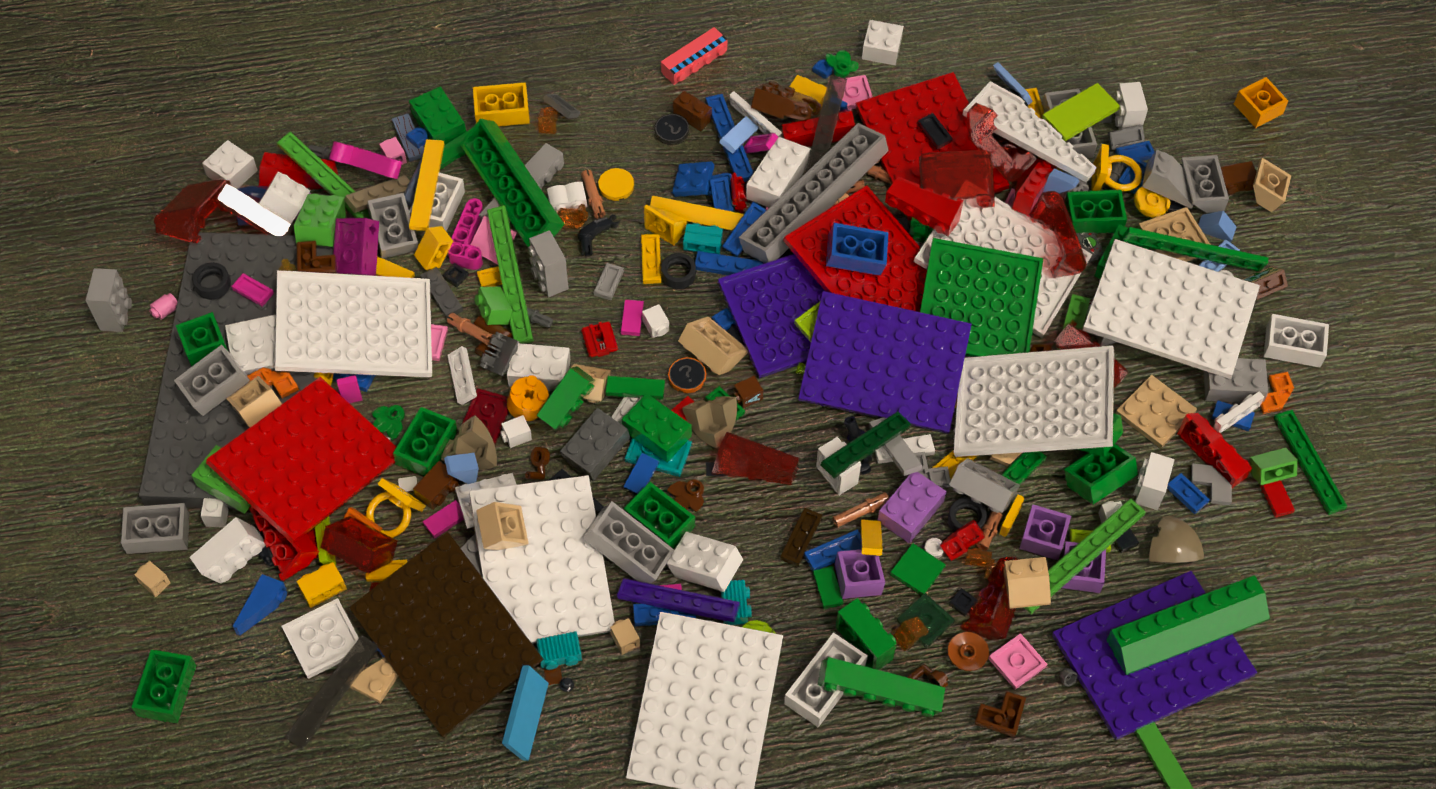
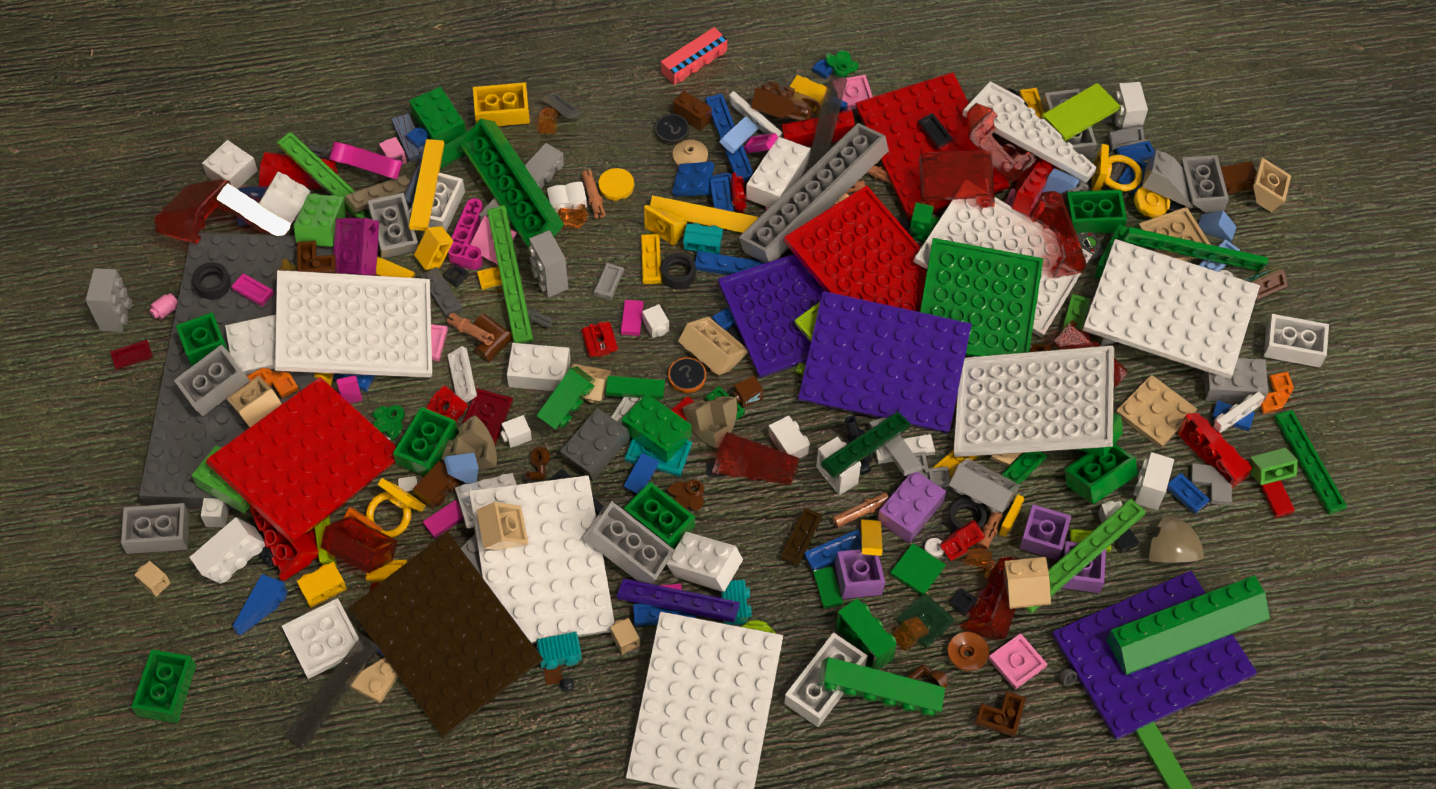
(131, 354): none -> dark red tile
(456, 408): none -> red piece
(493, 305): bright green brick -> none
(502, 355): dark grey hinge -> none
(525, 713): dark azure tile -> none
(527, 397): light orange brick -> none
(592, 229): black arm -> none
(690, 152): none -> tan dish
(733, 243): blue tile -> none
(788, 438): none -> white brick
(857, 249): blue brick -> none
(882, 42): white brick -> none
(925, 205): red wedge -> none
(1011, 82): light blue tile -> none
(1260, 102): light orange brick -> none

